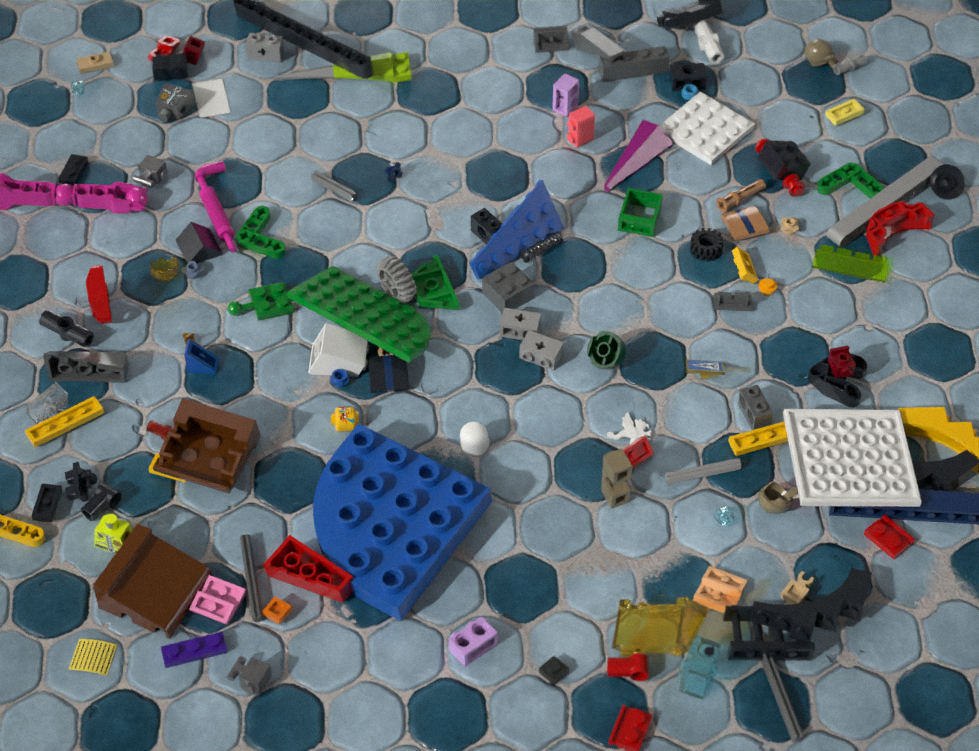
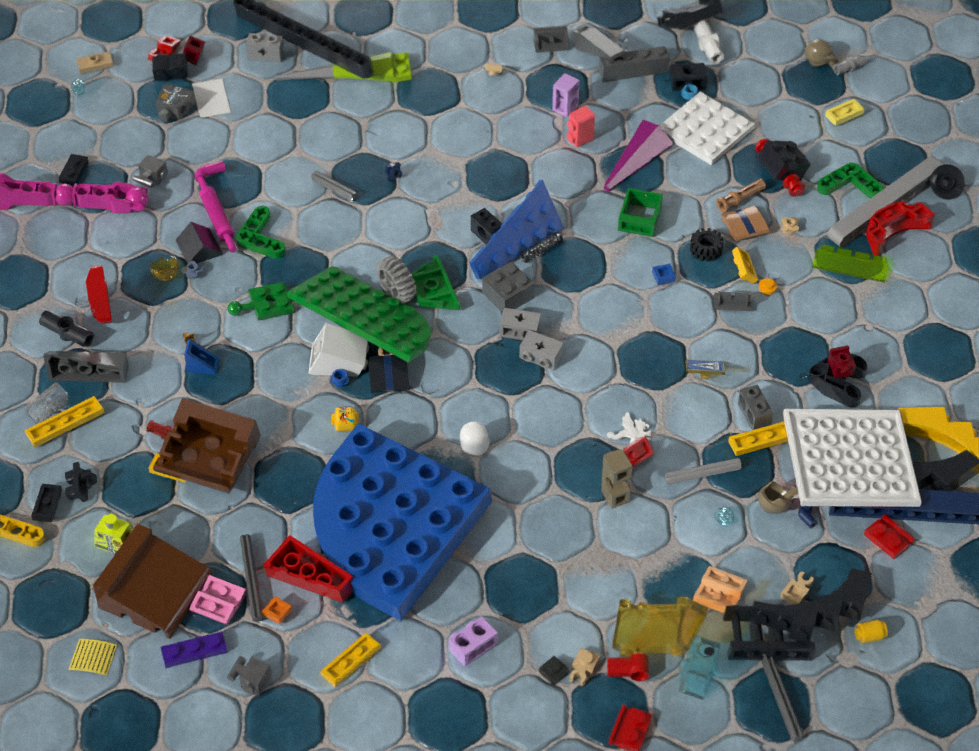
(104, 497): black piece -> none
(350, 659): none -> yellow tile
(494, 69): none -> tan plate
(584, 664): none -> tan plate
(606, 350): dark green cylinder -> none
(663, 274): none -> blue plate
(805, 515): none -> dark blue arm
(871, 631): none -> yellow brick

